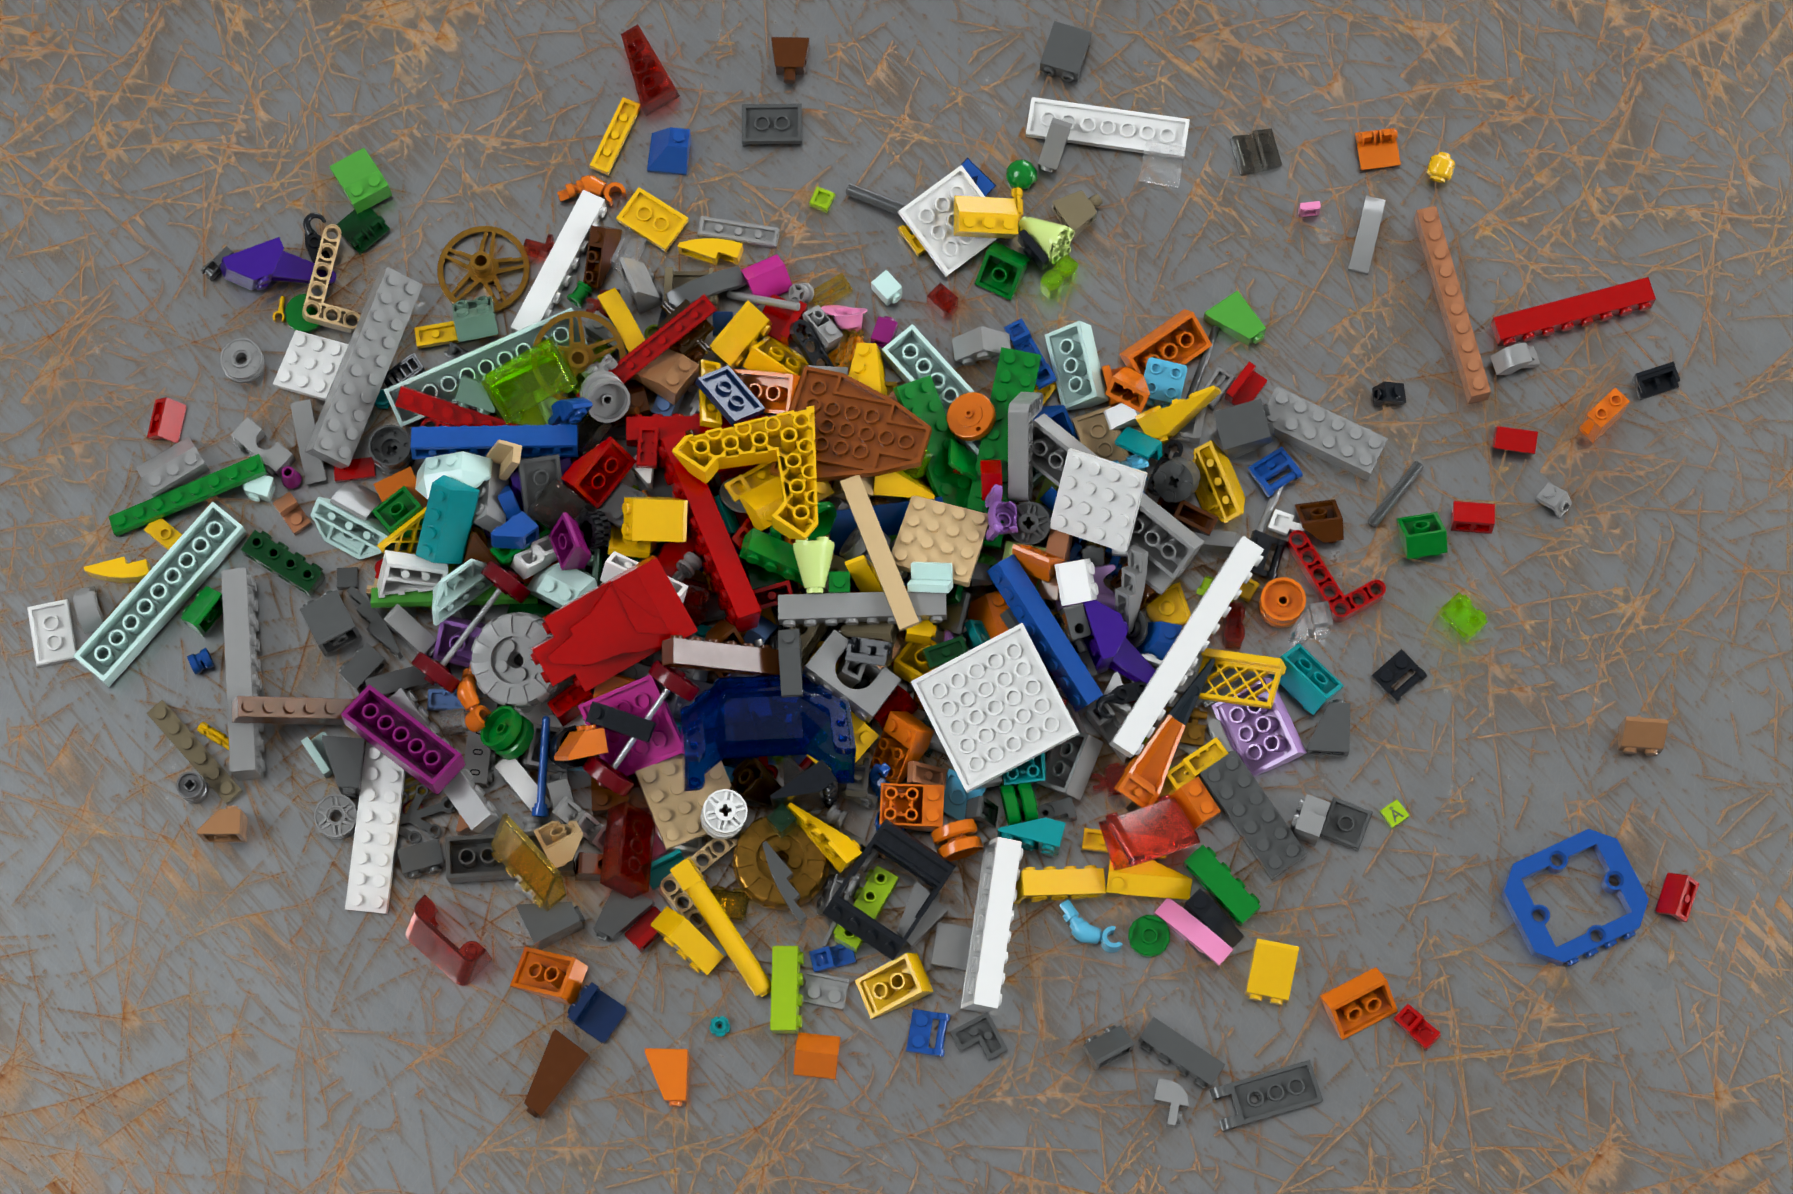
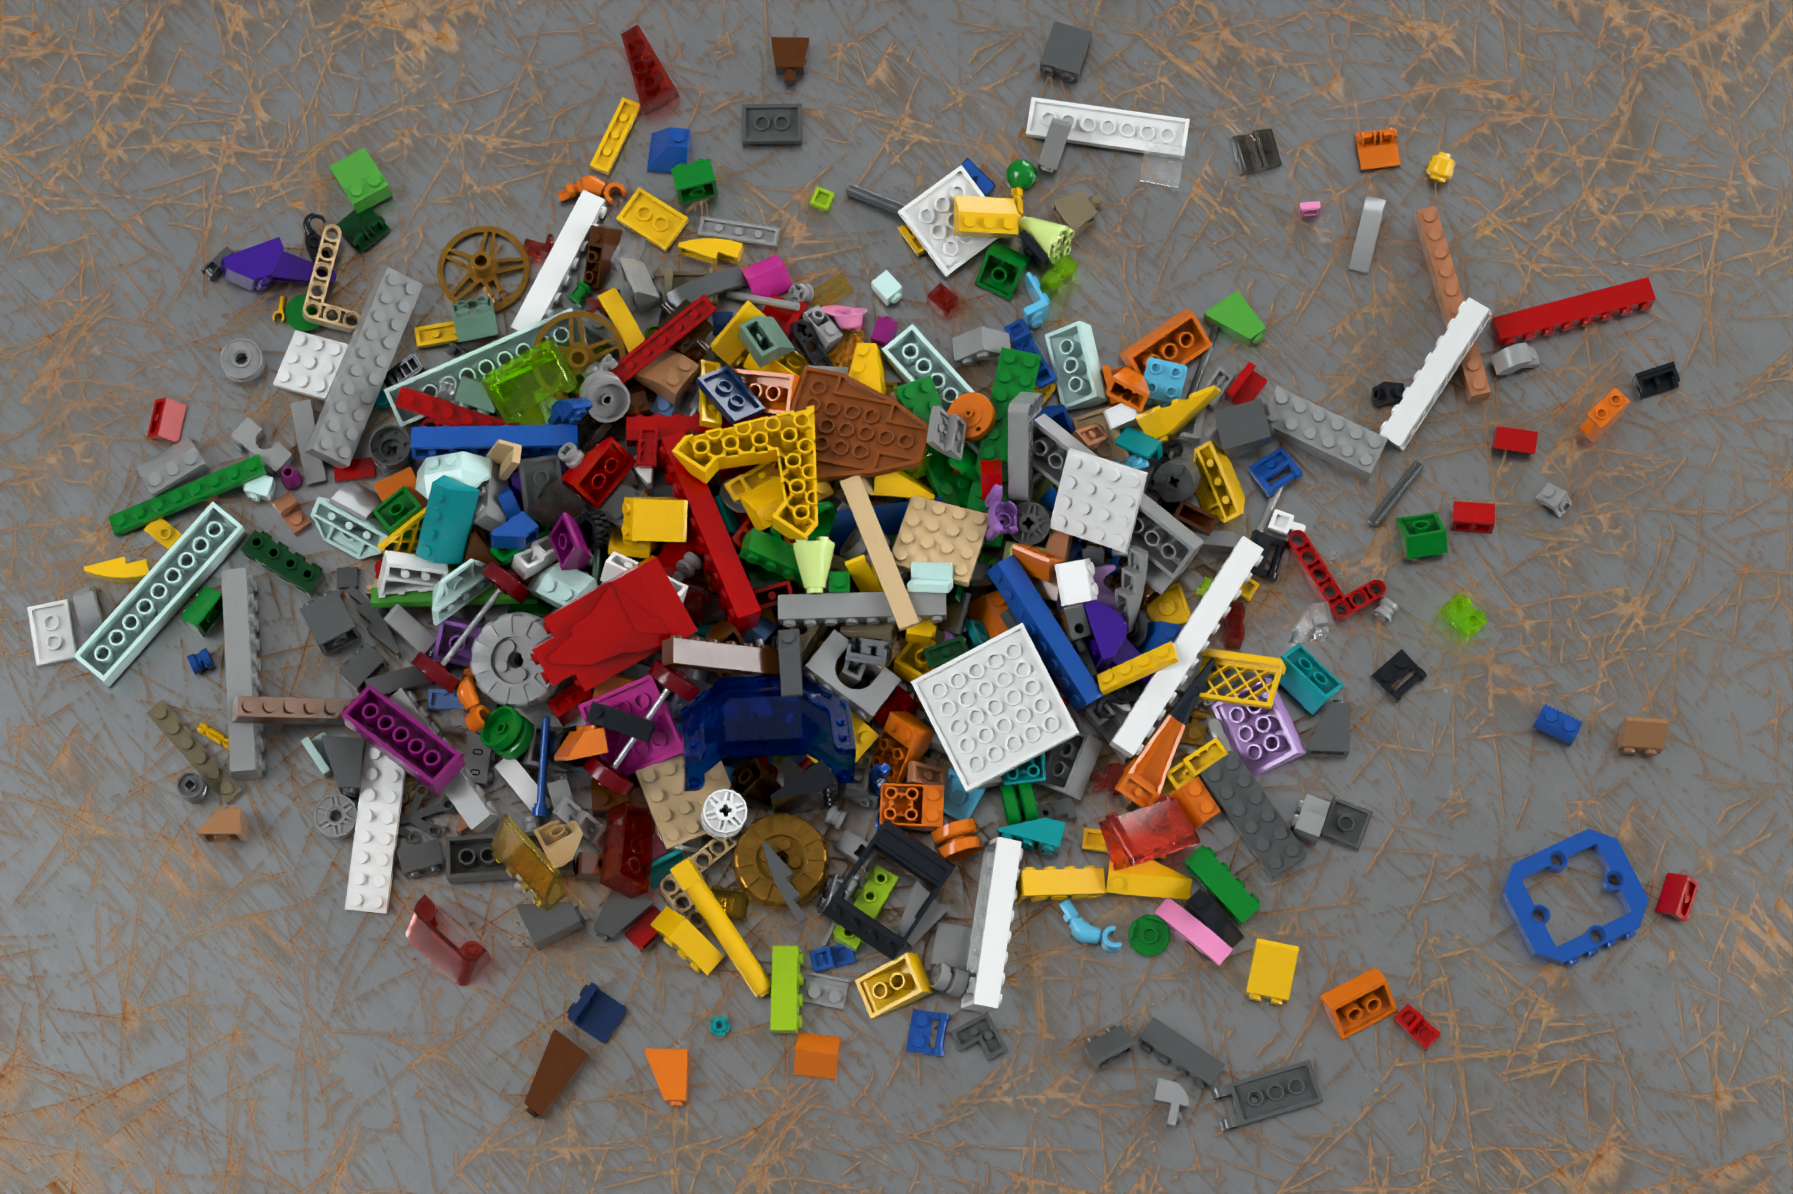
(447, 389): none -> clear tile
(549, 975): orange slope -> none
(571, 455): none -> light grey wheel
(694, 181): none -> green brick
(764, 340): none -> sand green slope
(782, 821): clear green brick -> none
(833, 844): yellow wedge -> none
(946, 433): none -> light grey slope
(948, 979): none -> light grey wheel
(982, 810): dark grey slope -> none
(1038, 311): none -> medium azure bracket
(1091, 436): none -> nougat slope
(1137, 668): none -> yellow plate
(1283, 590): orange wheel -> none
(1321, 520): reddish brown slope -> none
(1385, 610): none -> light grey wheel
(1394, 813): lime tile -> none
(1436, 373): none -> white brick
(1557, 724): none -> blue brick

